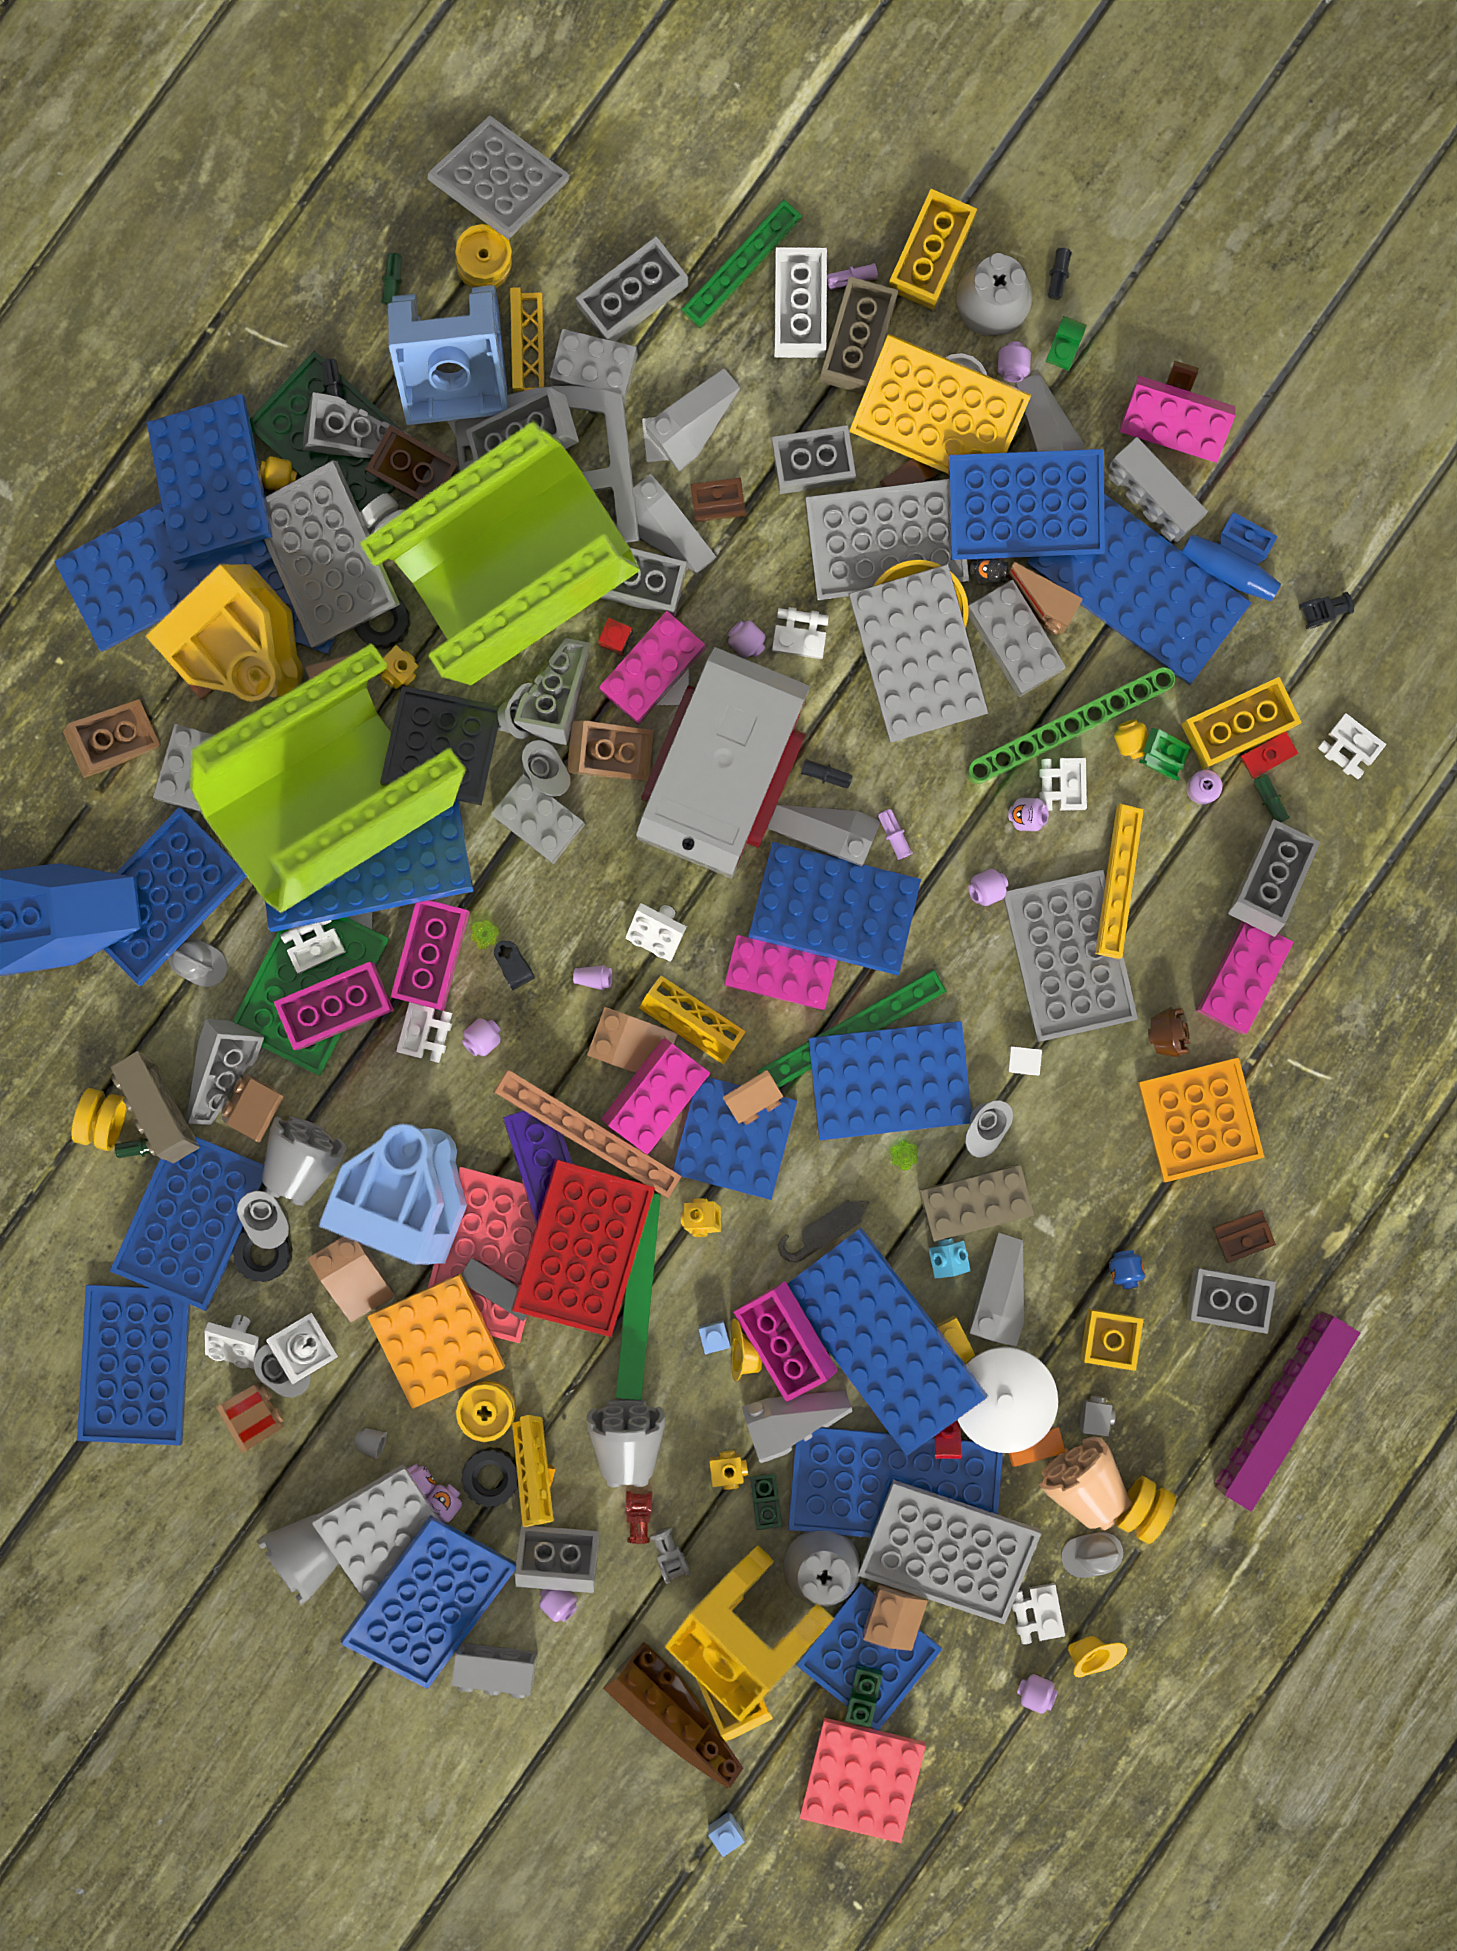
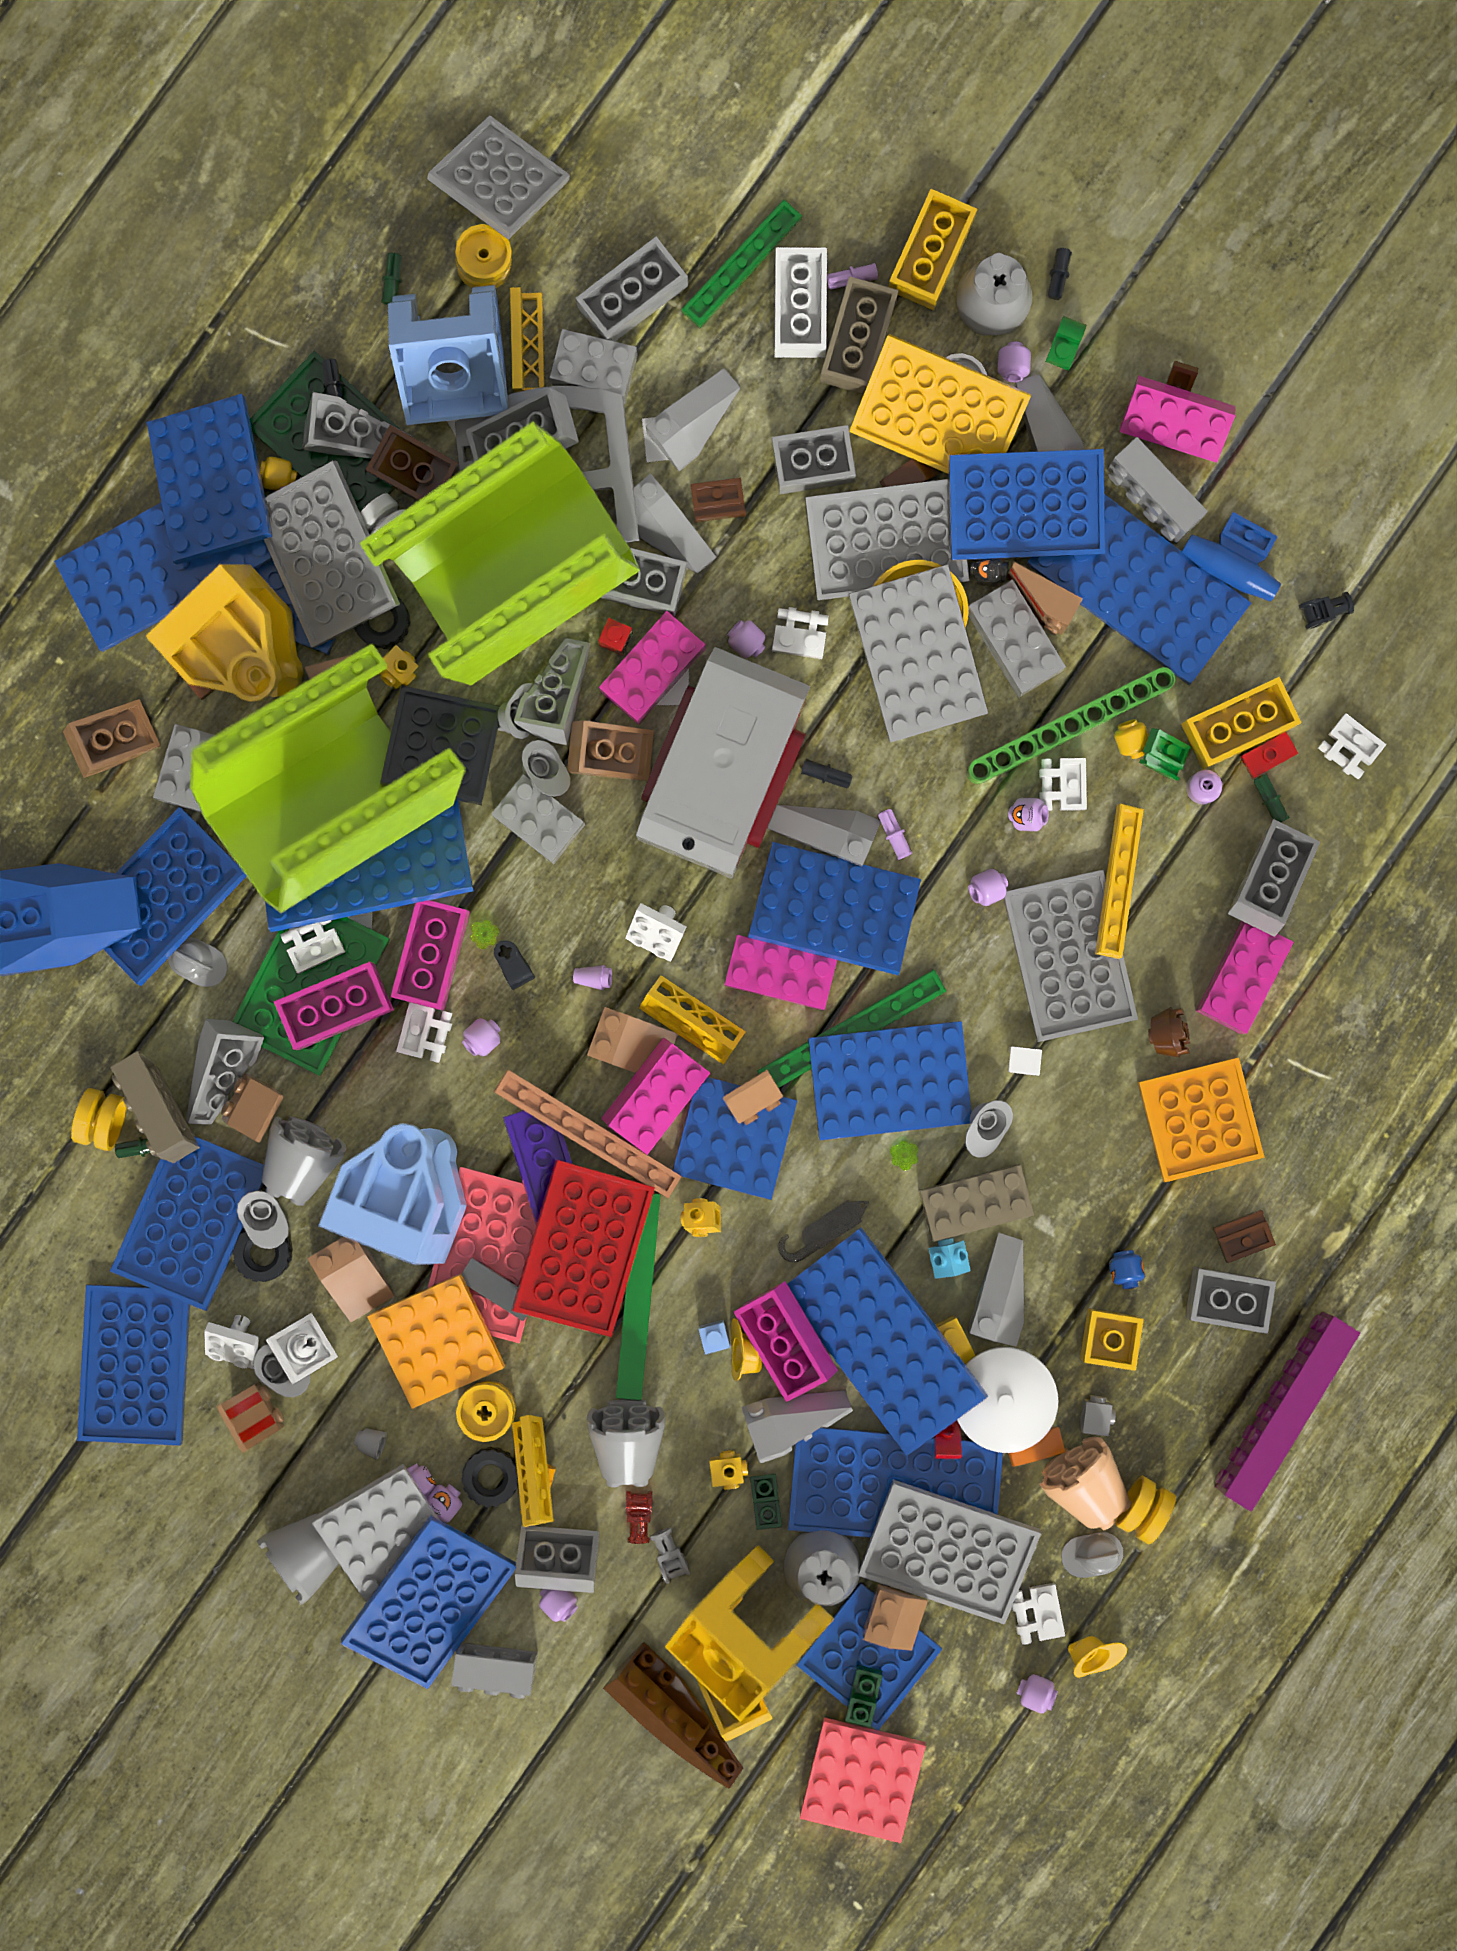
(726, 1834): light blue brick -> none

